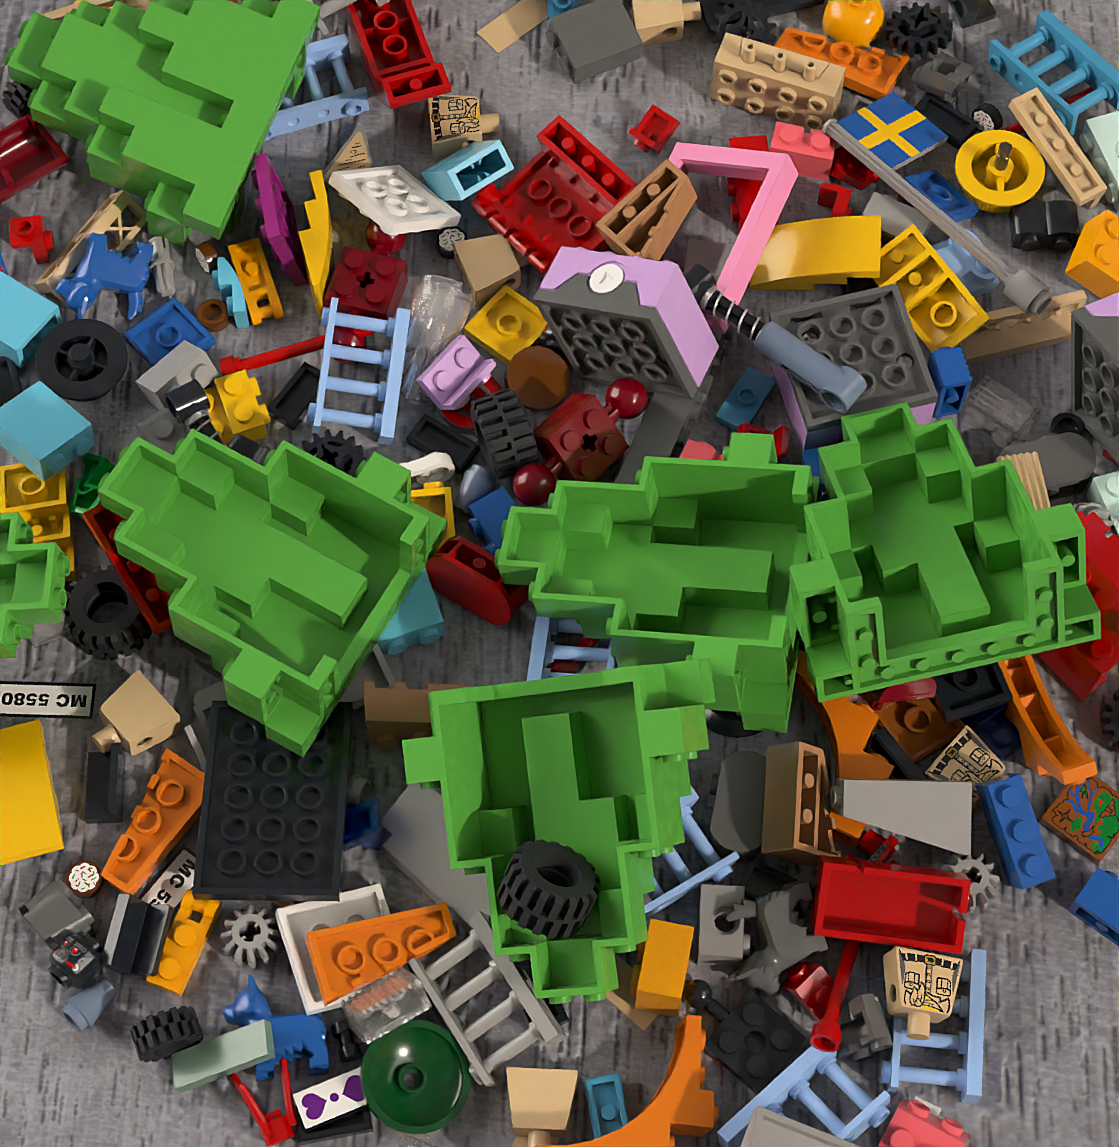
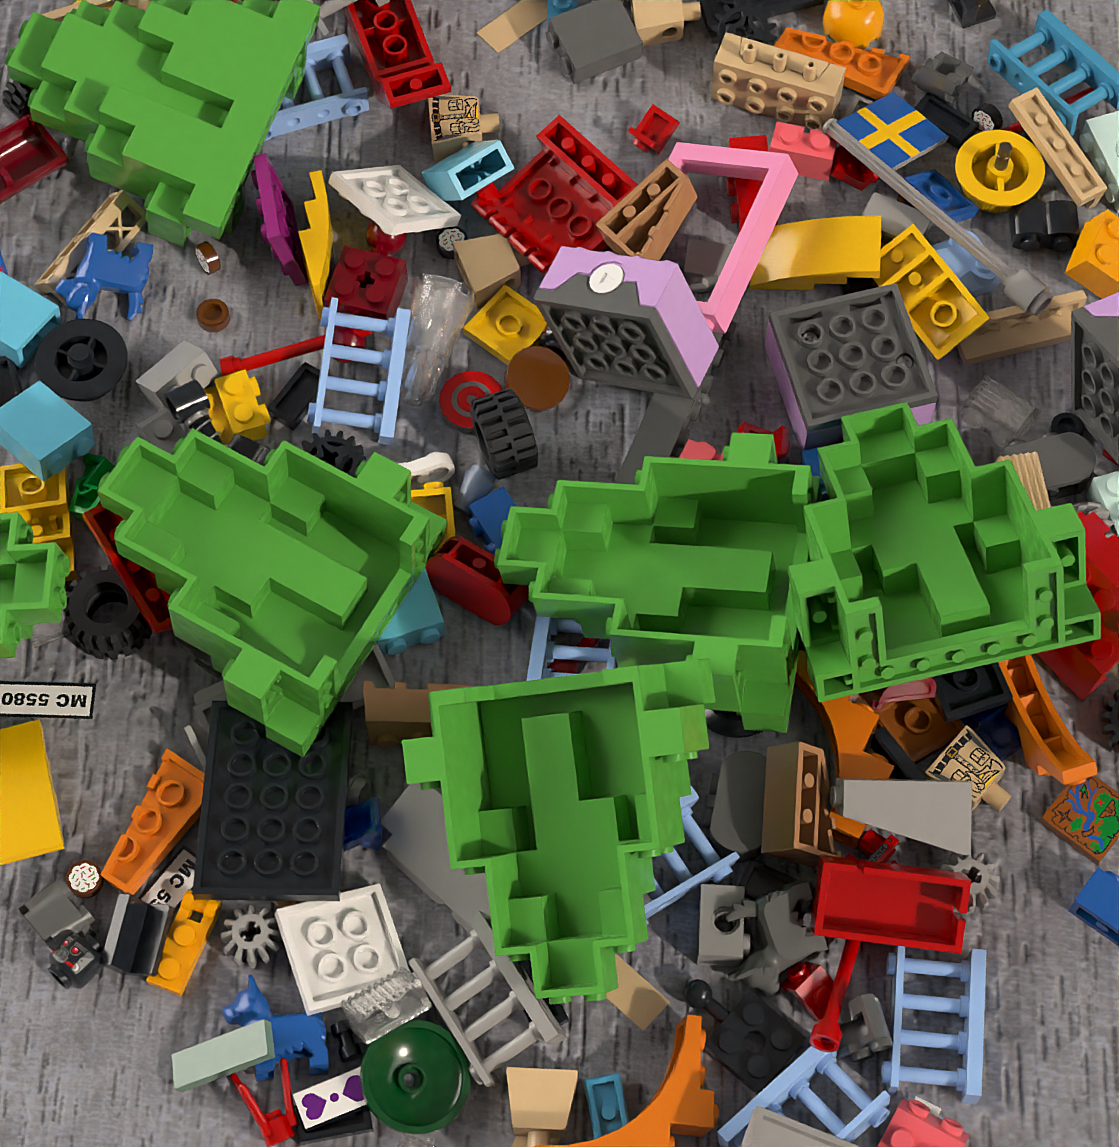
(32, 233): red bracket -> none
(85, 1008): sand blue cone -> none
(105, 786): black panel -> none
(136, 717): tan torso -> none
(162, 266): light grey axle -> none
(165, 330): blue tile -> none
(166, 1033): black tyre -> none
(231, 292): medium azure slope -> none
(255, 280): light orange plate -> none
(352, 156): tan tile -> none
(368, 949): orange wing -> none
(434, 436): black tile -> none
(455, 374): lavender bracket -> none
(548, 888): black tyre -> none
(579, 440): dark red brick -> none
(664, 966): light orange brick -> none
(745, 399): dark azure plate -> none
(836, 198): red bracket -> none
(836, 385): sand blue piece -> none
(919, 30): black gear -> none
(920, 987): tan torso -> none
(950, 379): blue brick -> none
(1015, 831): blue brick -> none

